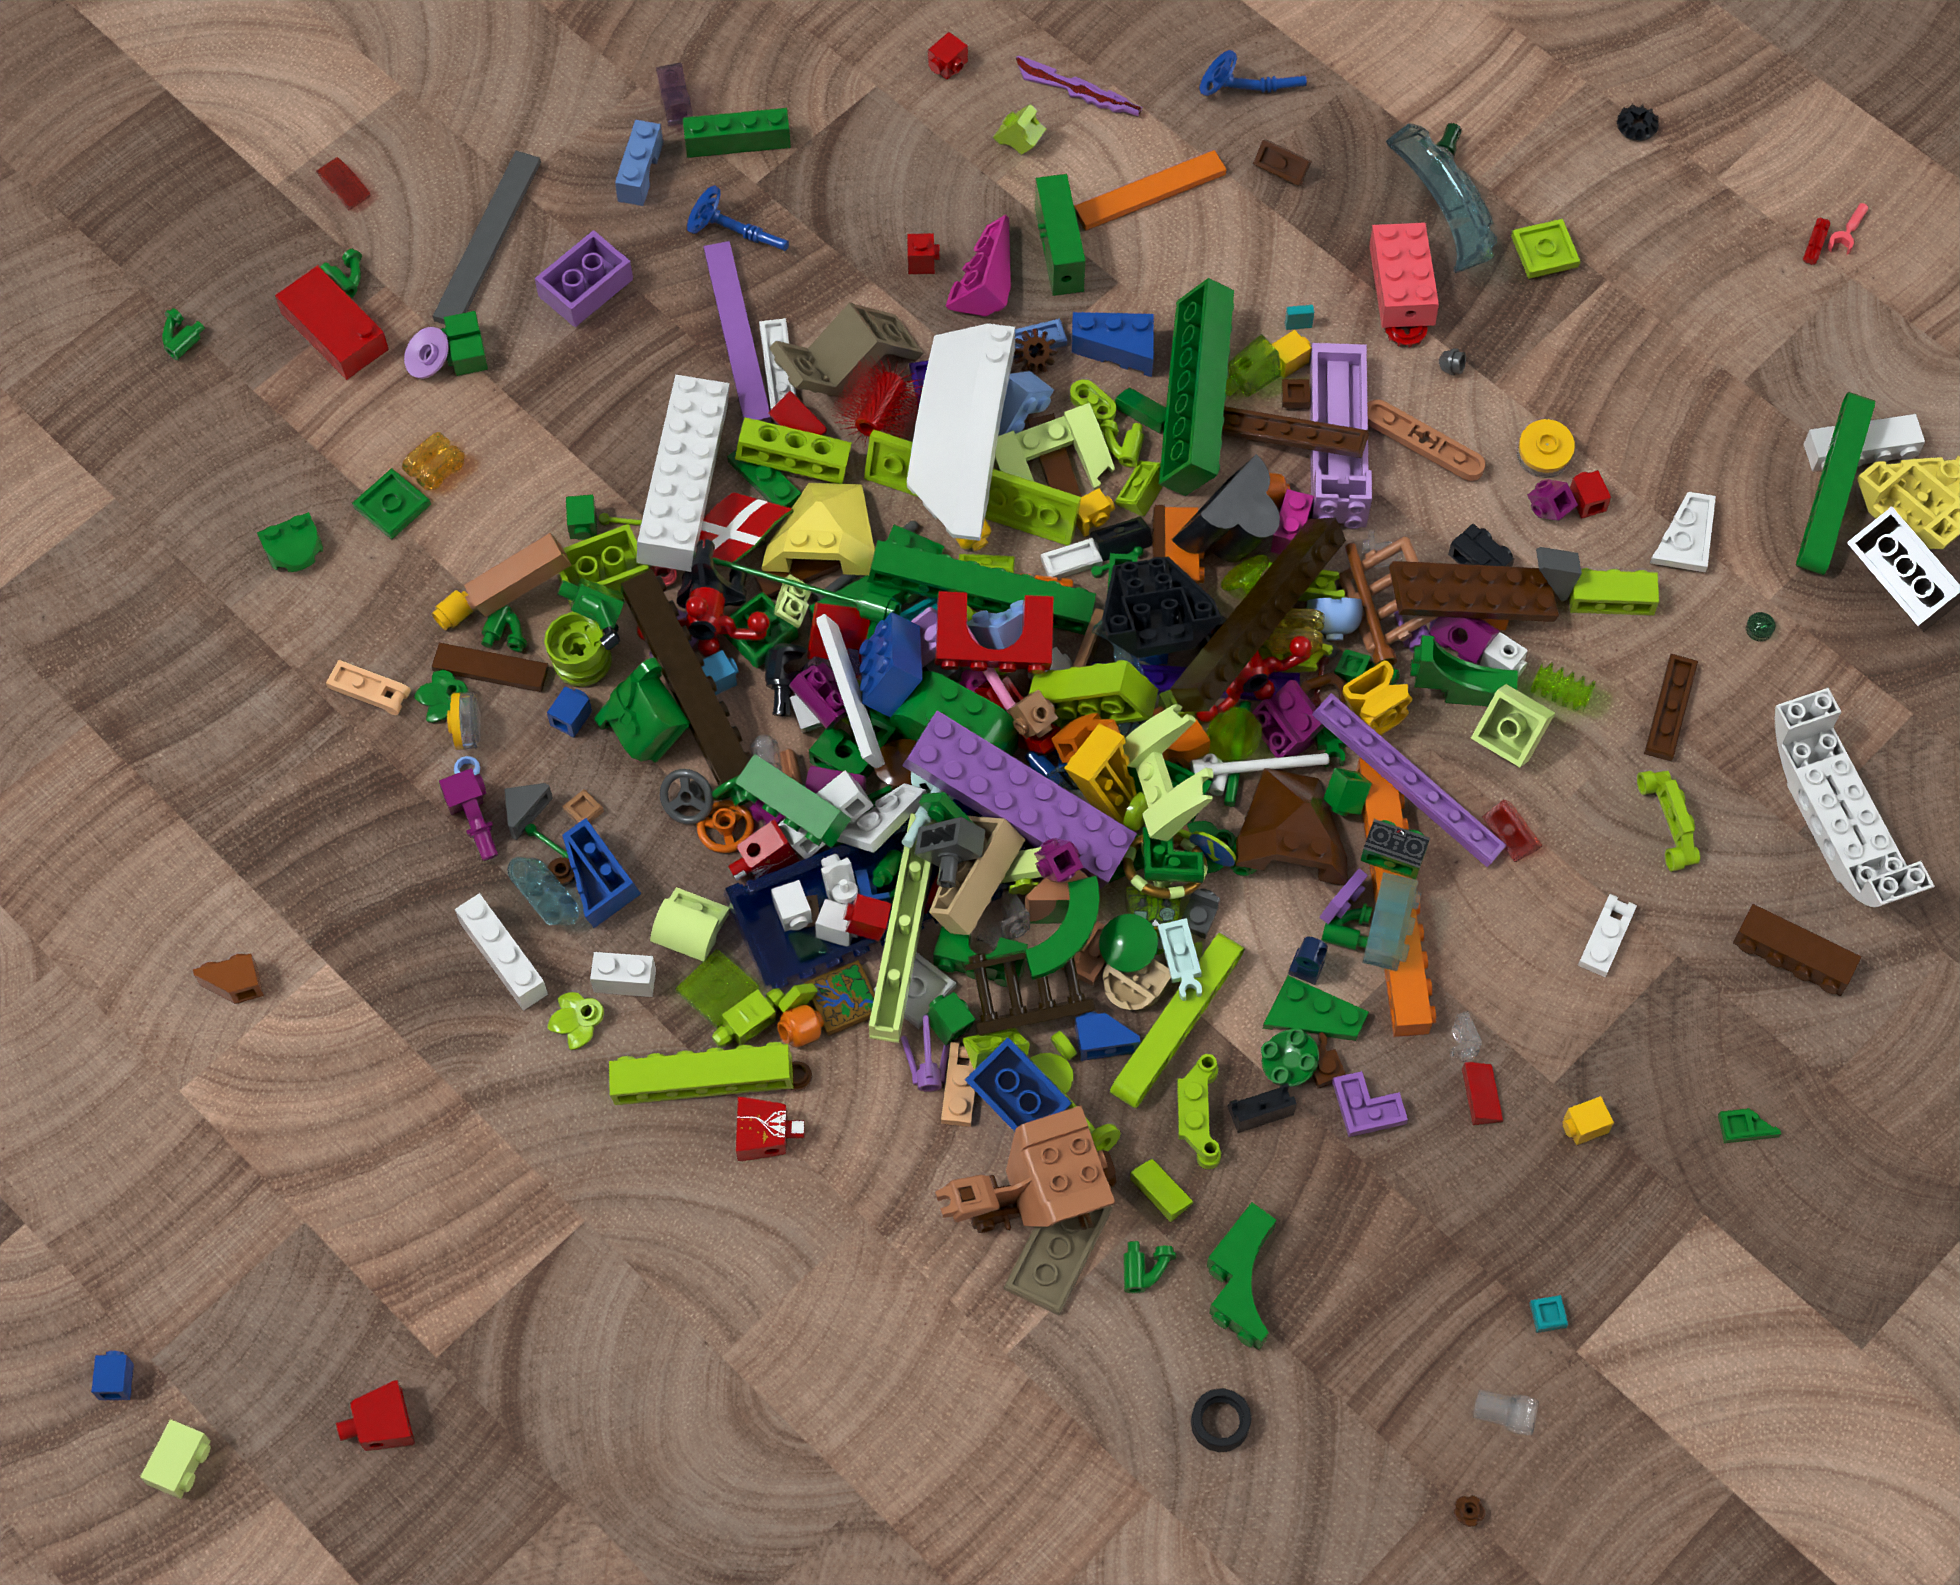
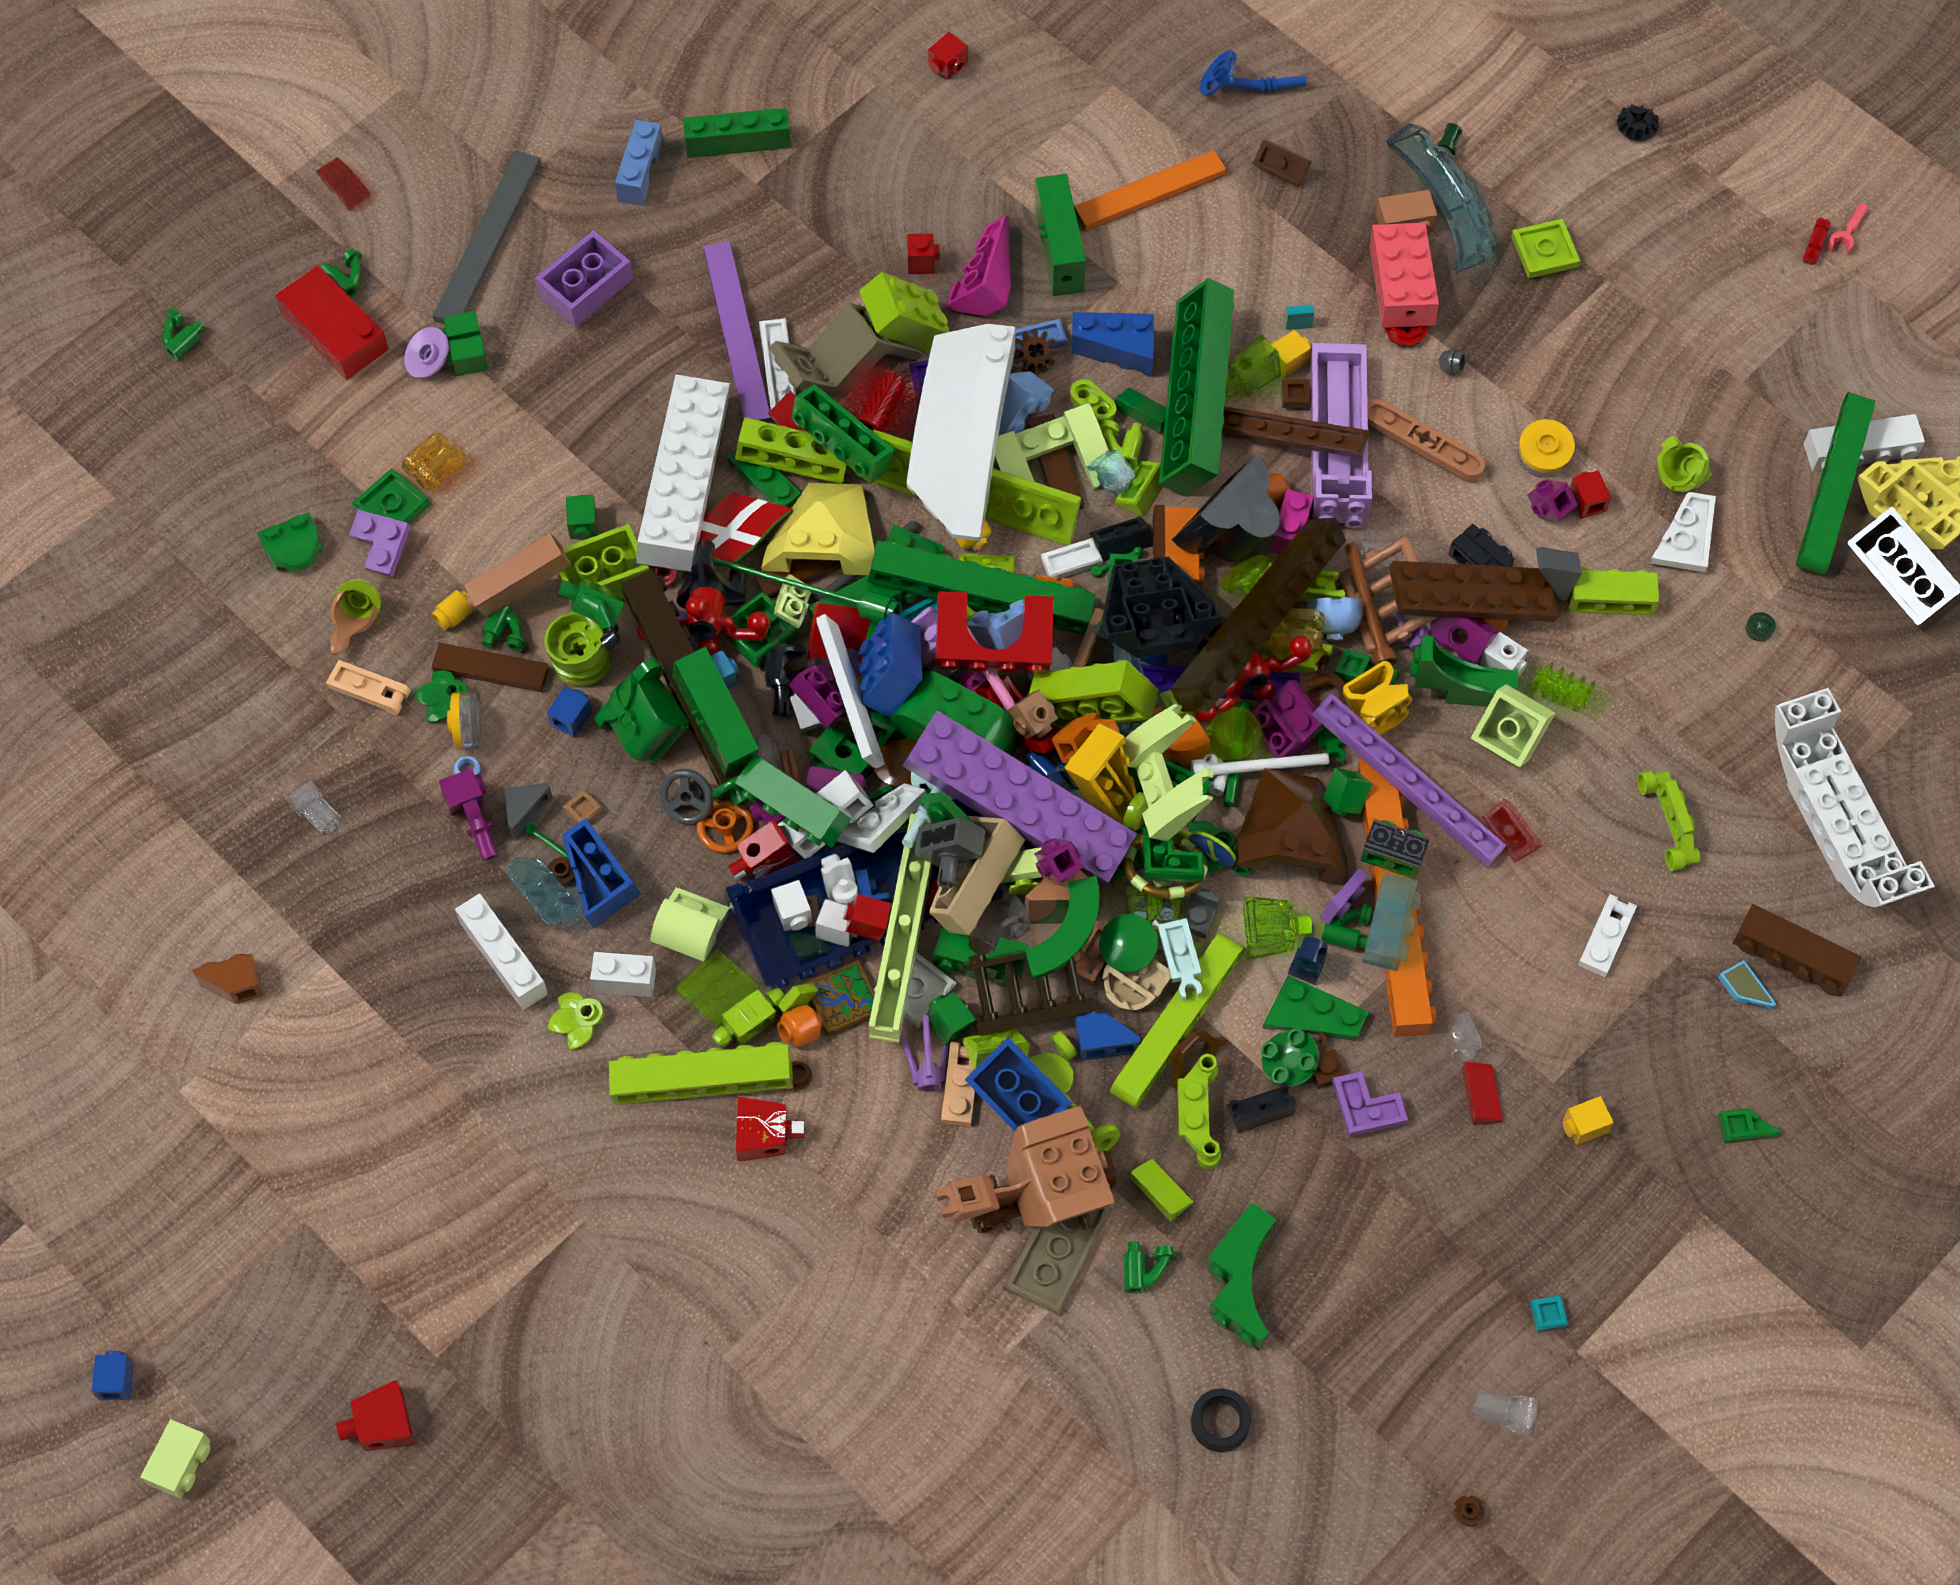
(310, 803): none -> clear piece
(352, 611): none -> piece
(387, 539): none -> medium lavender plate
(605, 519): lime hinge -> none
(674, 93): brick -> none
(711, 214): blue dish -> none
(714, 710): none -> green brick
(842, 434): none -> green brick
(887, 870): green plant -> none
(904, 311): none -> lime brick
(1020, 130): lime brick -> none
(1076, 87): medium lavender sword -> none
(1094, 511): yellow brick -> none
(1112, 471): none -> clear light blue brick
(1179, 1052): none -> reddish brown helmet
(1271, 926): none -> clear neon green torso
(1407, 208): none -> nougat brick
(1671, 707): reddish brown tile -> none
(1682, 466): none -> lime helmet
(1745, 986): none -> olive tile

